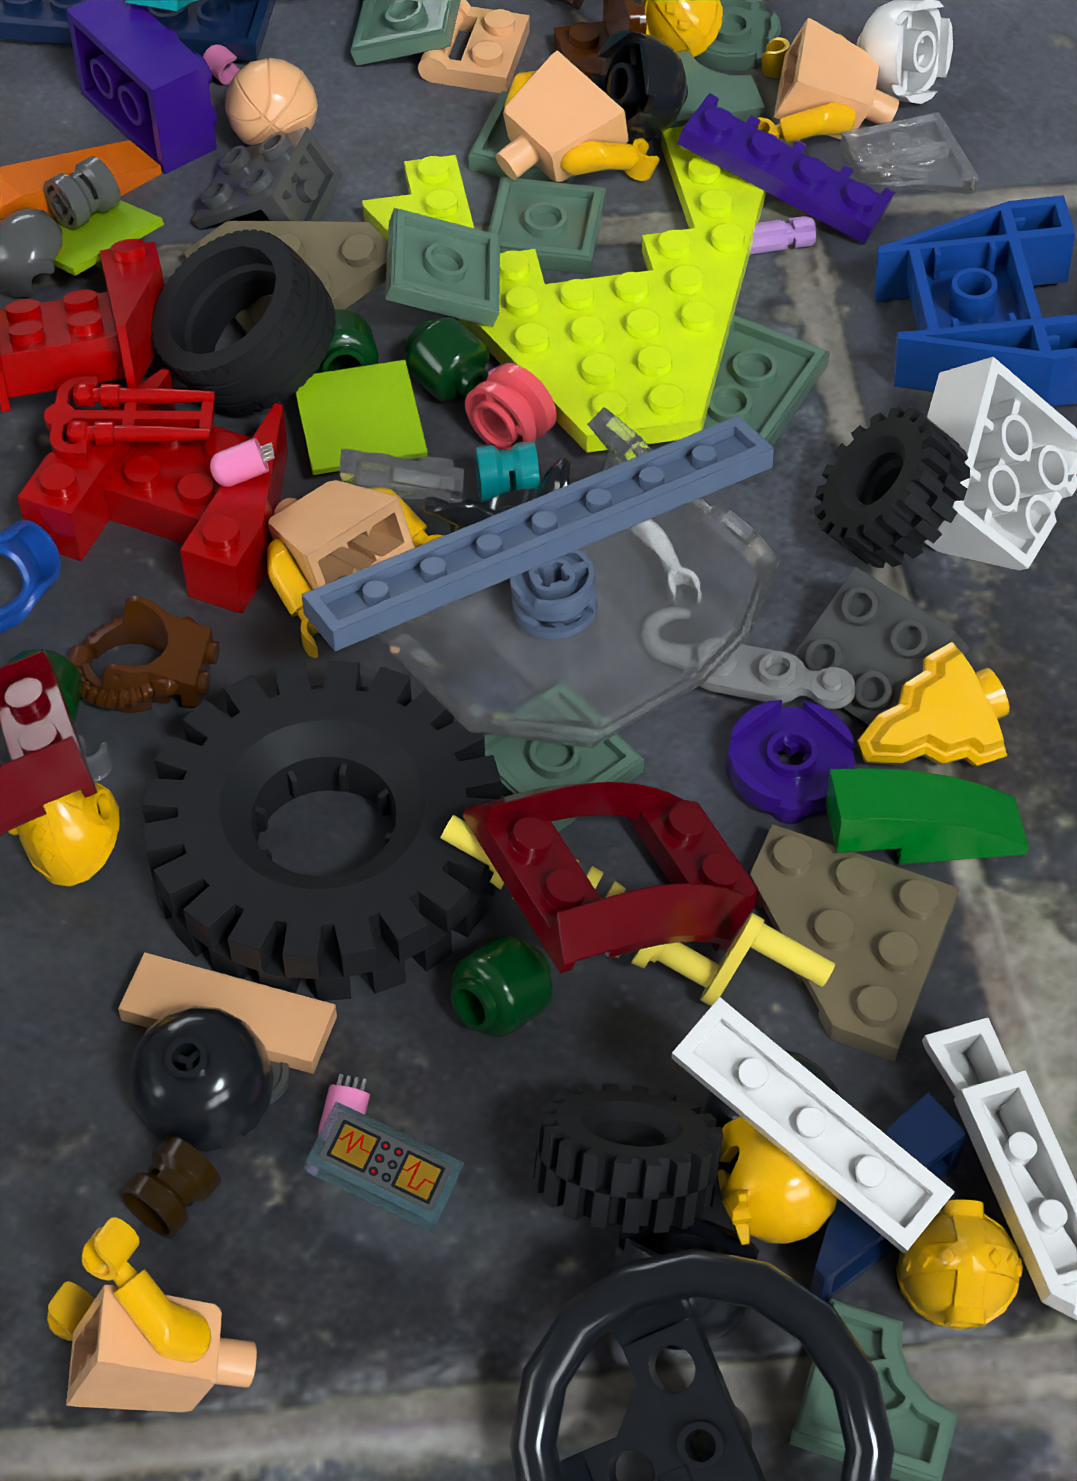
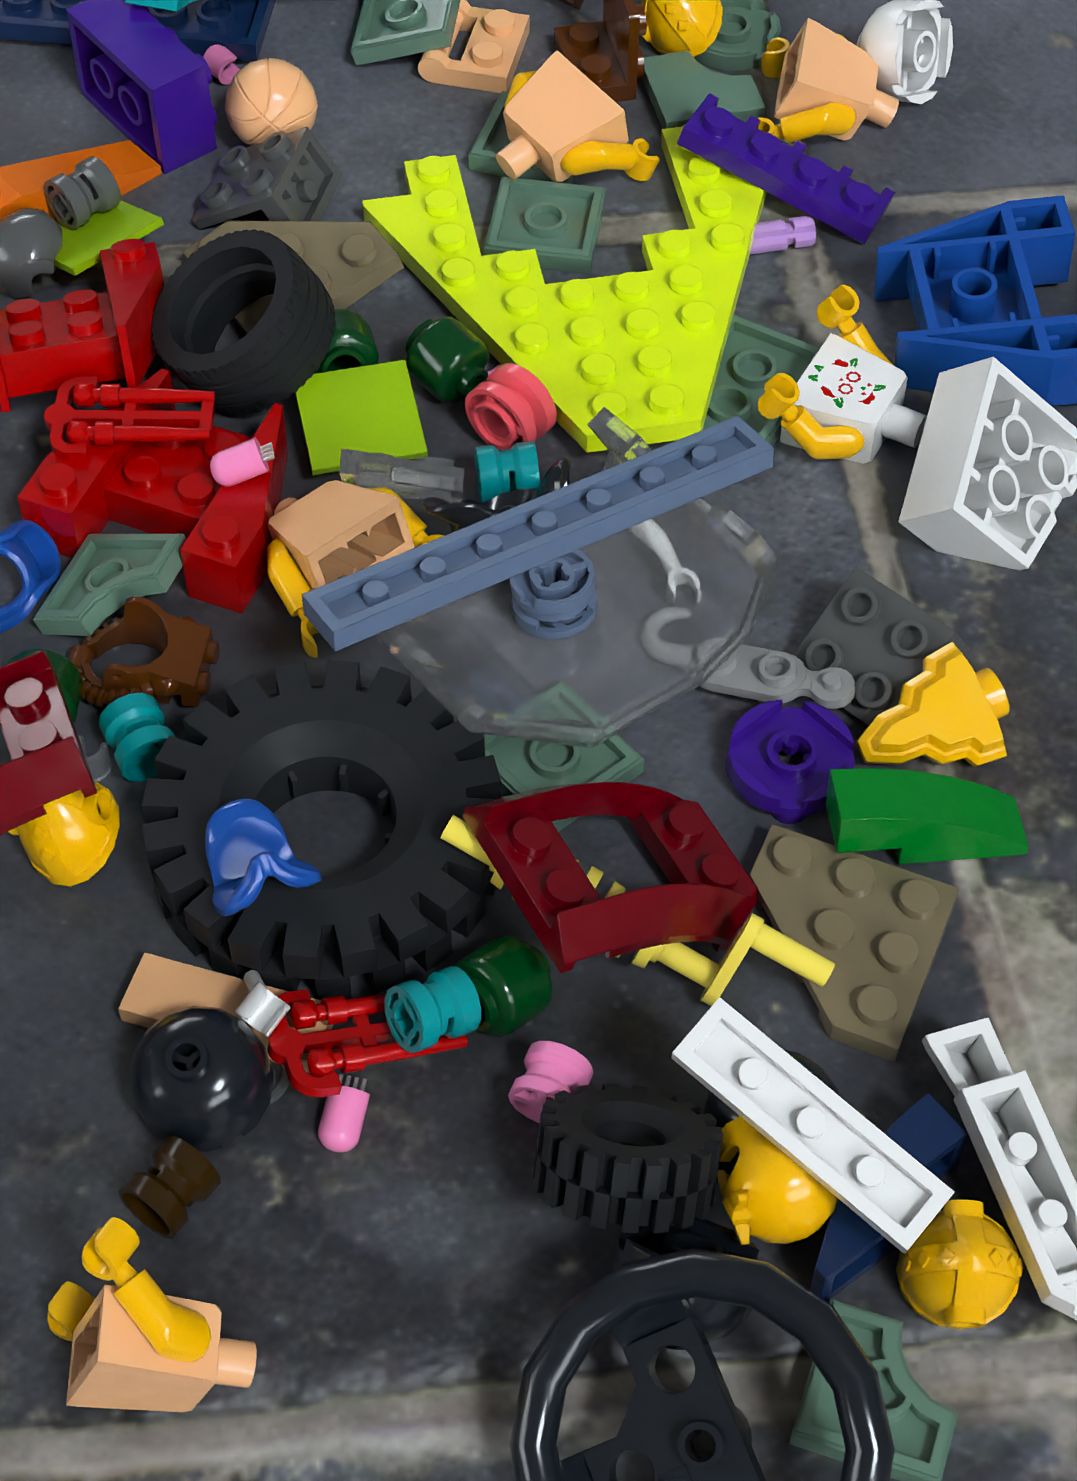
(106, 574): none -> sand green tile
(136, 732): none -> teal wheel
(245, 848): none -> blue piece
(261, 1007): none -> white hand
(354, 1045): none -> red piece
(383, 1166): tile -> none
(428, 1010): none -> teal wheel
(443, 267): sand green tile -> none
(549, 1071): none -> bright pink wheel
(644, 80): black cylinder -> none
(846, 395): none -> torso
(892, 487): black tyre -> none
(910, 155): clear wing -> none

